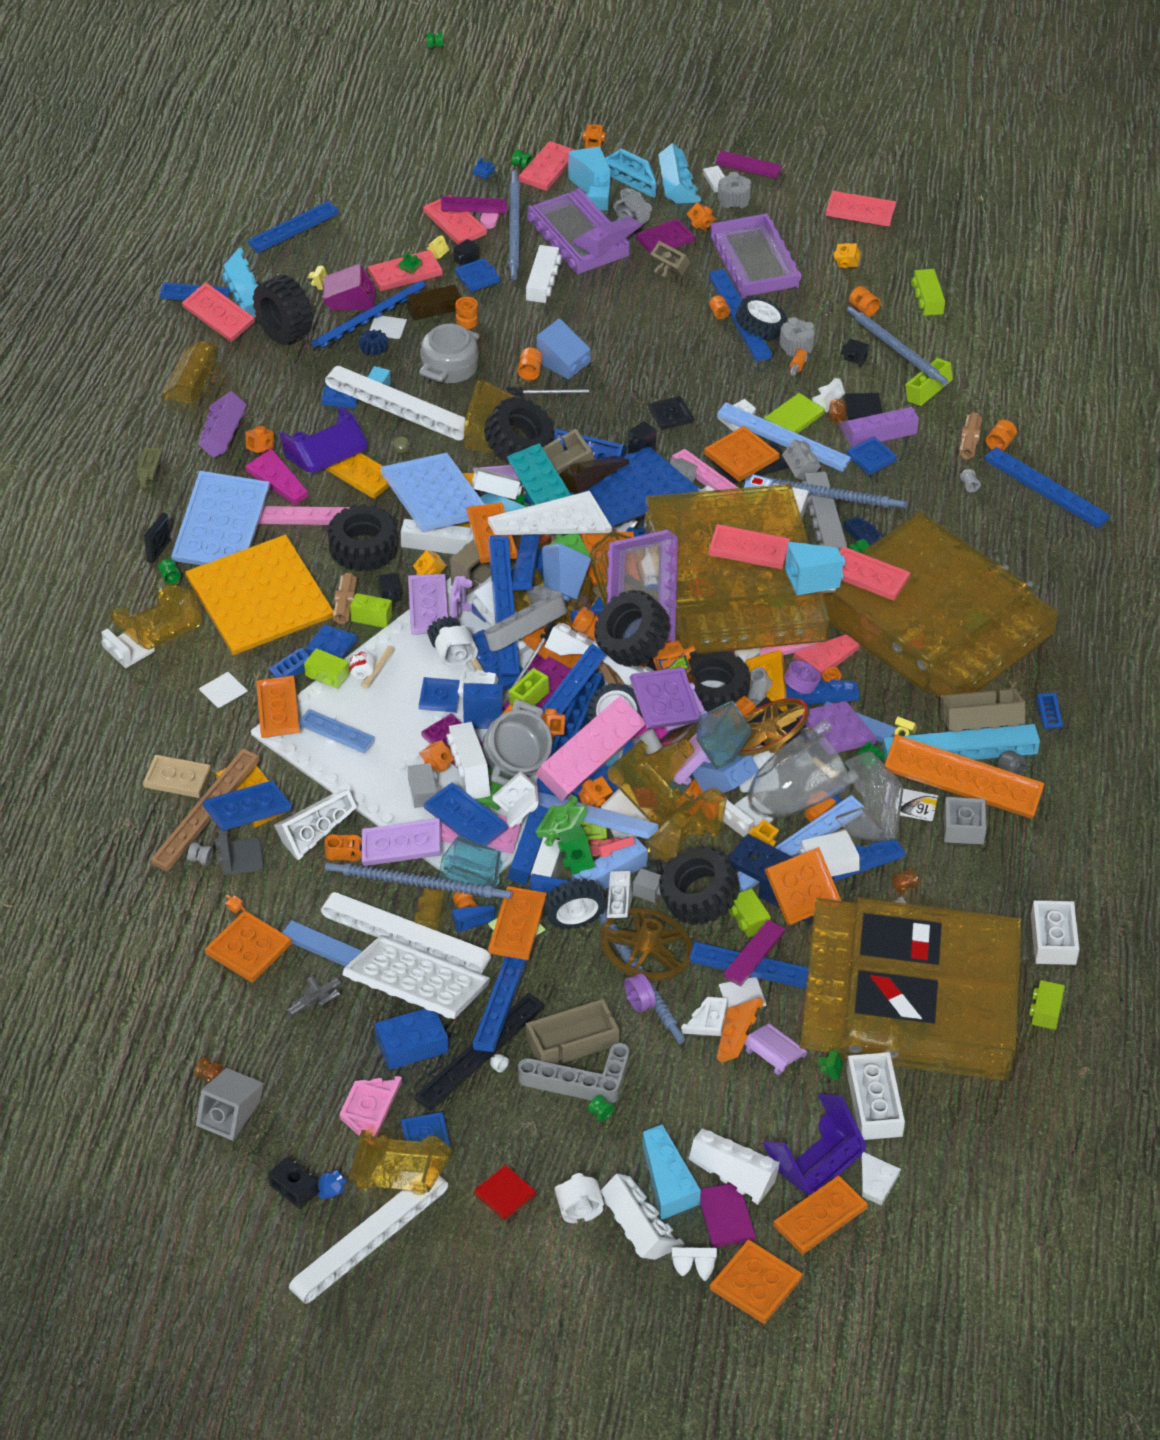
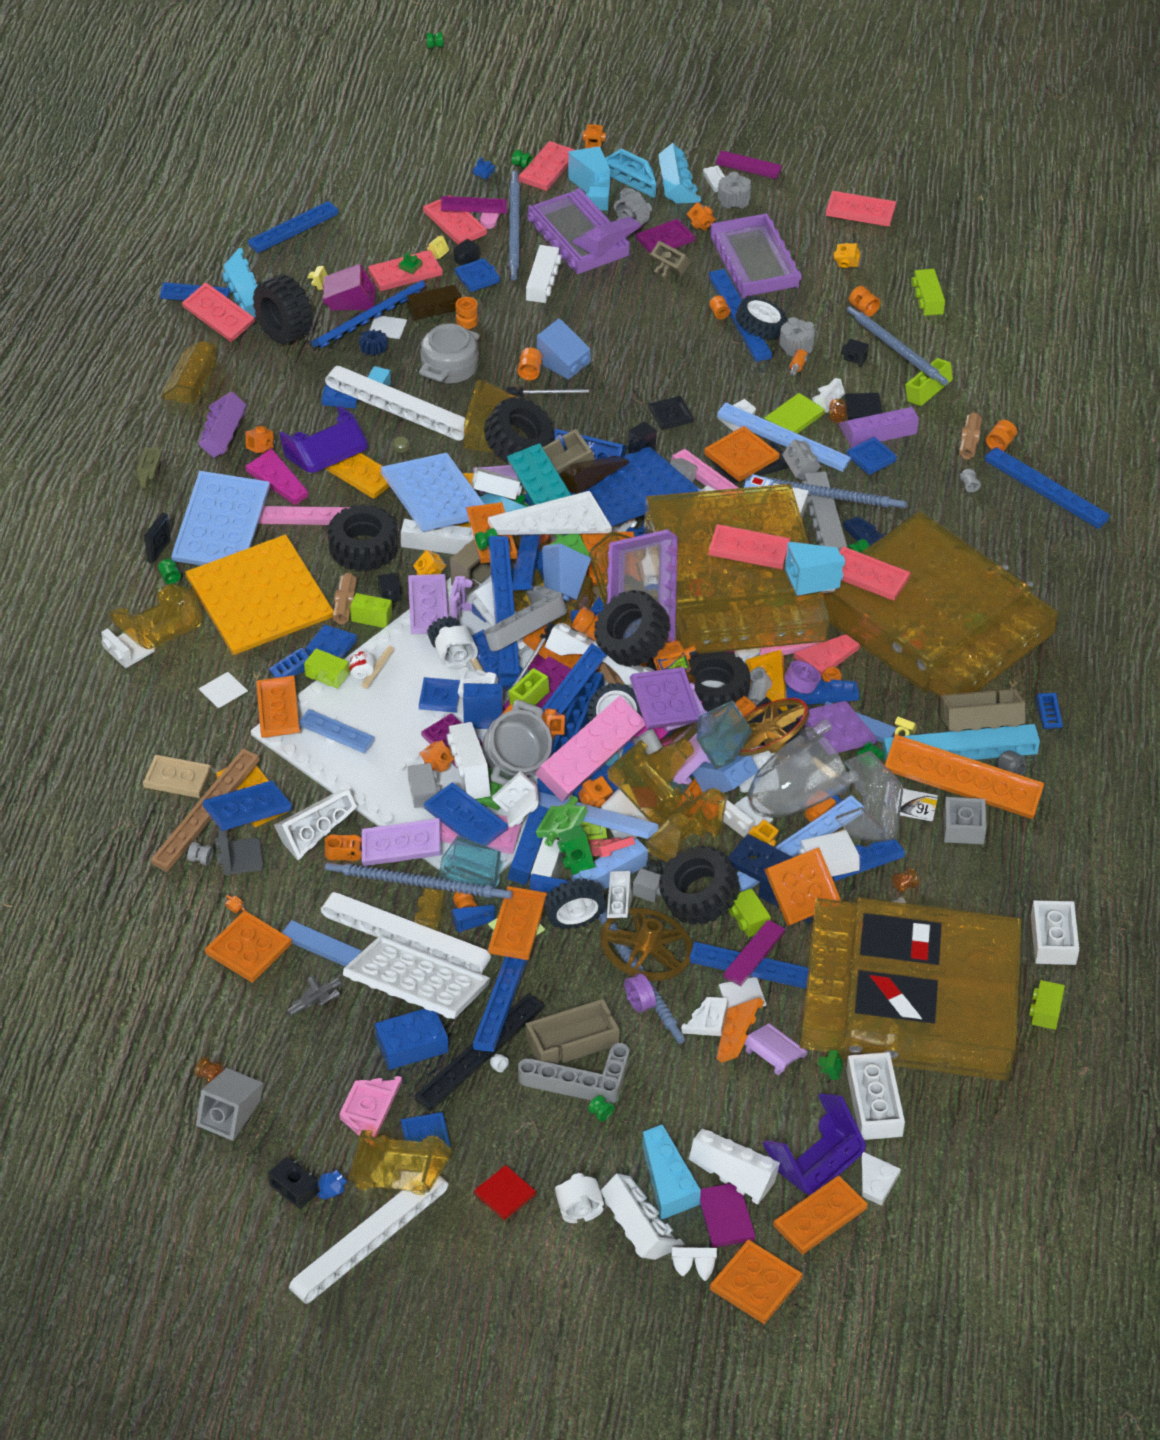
(482, 538): none -> green wheel

